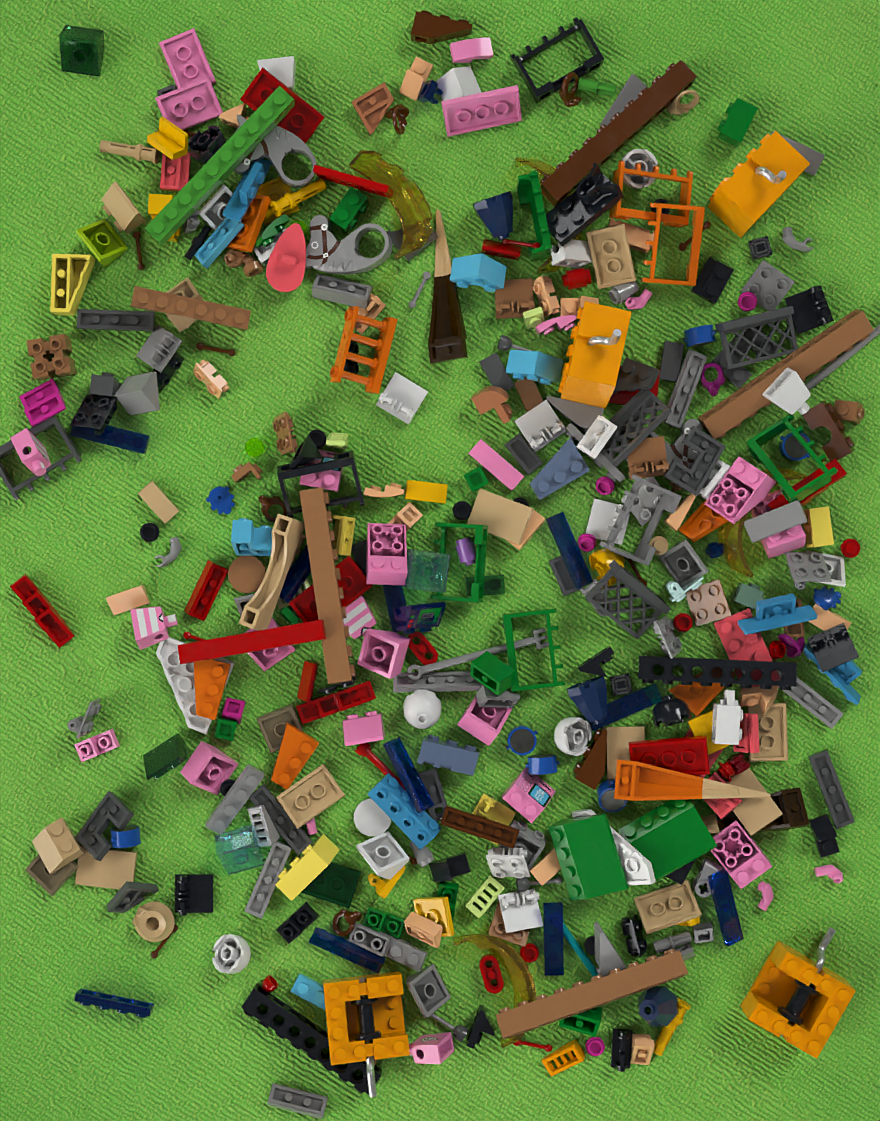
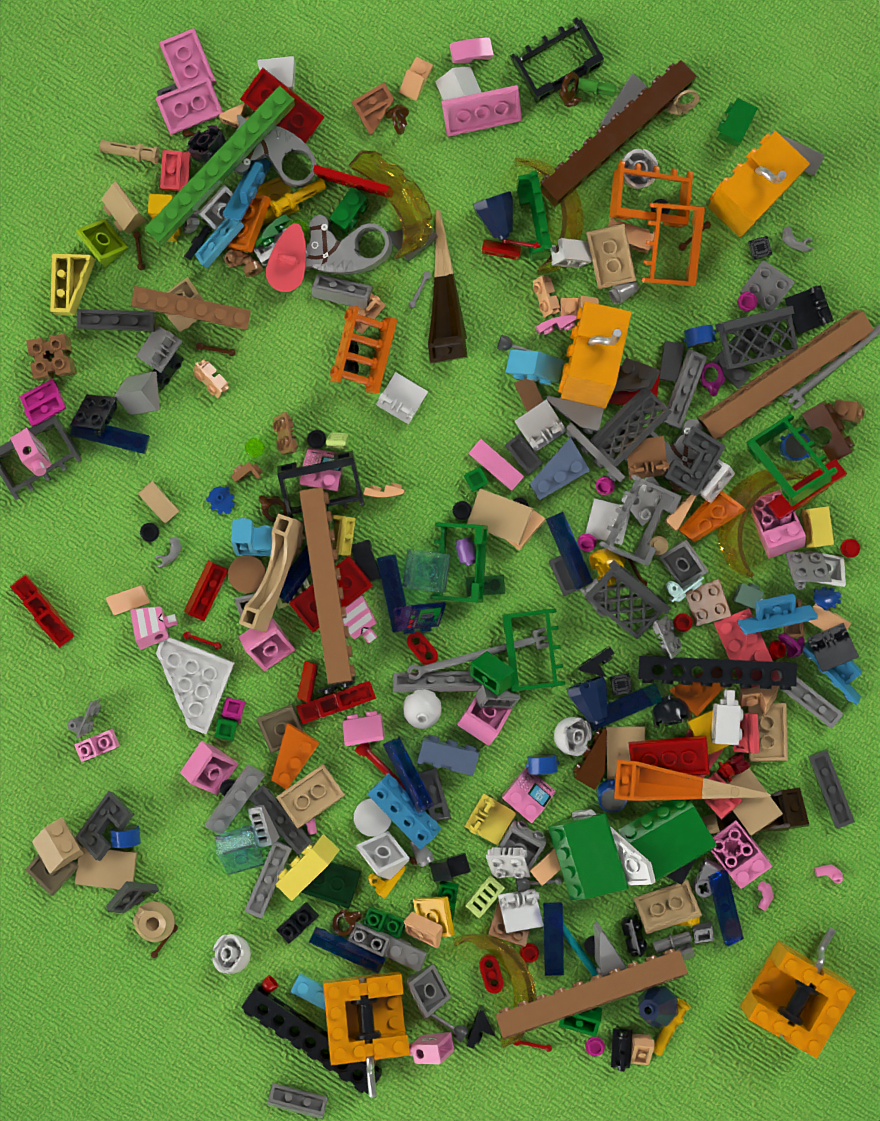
(81, 50): clear green slope -> none
(104, 385): dark grey brick -> none
(108, 1001): clear blue plate -> none
(165, 757): clear green slope -> none
(169, 139): yellow panel -> none
(193, 893): black hinge -> none
(210, 683): orange wing -> none
(252, 642): red tile -> none
(290, 615): green plate -> none
(305, 454): black slope -> none
(383, 652): bright pink slope -> none
(386, 554): bright pink slope -> none
(408, 515): light nougat slope -> none
(426, 491): yellow slope -> none
(428, 91): clear blue tile -> none
(435, 29): reddish brown slope -> none
(478, 271): medium azure brick -> none
(480, 826): reddish brown tile -> none
(493, 397): nougat brick -> none
(496, 372): dark grey tile -> none
(514, 298): medium nougat hinge -> none
(521, 740): pearl dark grey piece -> none
(533, 317): yellowish green plate -> none
(567, 1048): light orange slope -> none
(576, 278): red brick -> none
(583, 206): black plate -> none
(596, 436): white hinge -> none
(638, 302): bright pink arm -> none
(712, 280): black plate -> none
(714, 549): clear blue plate -> none
(740, 490): bright pink slope -> none
(775, 521): light grey slope -> none
(788, 392): white torso -> none
(824, 835): black slope -> none

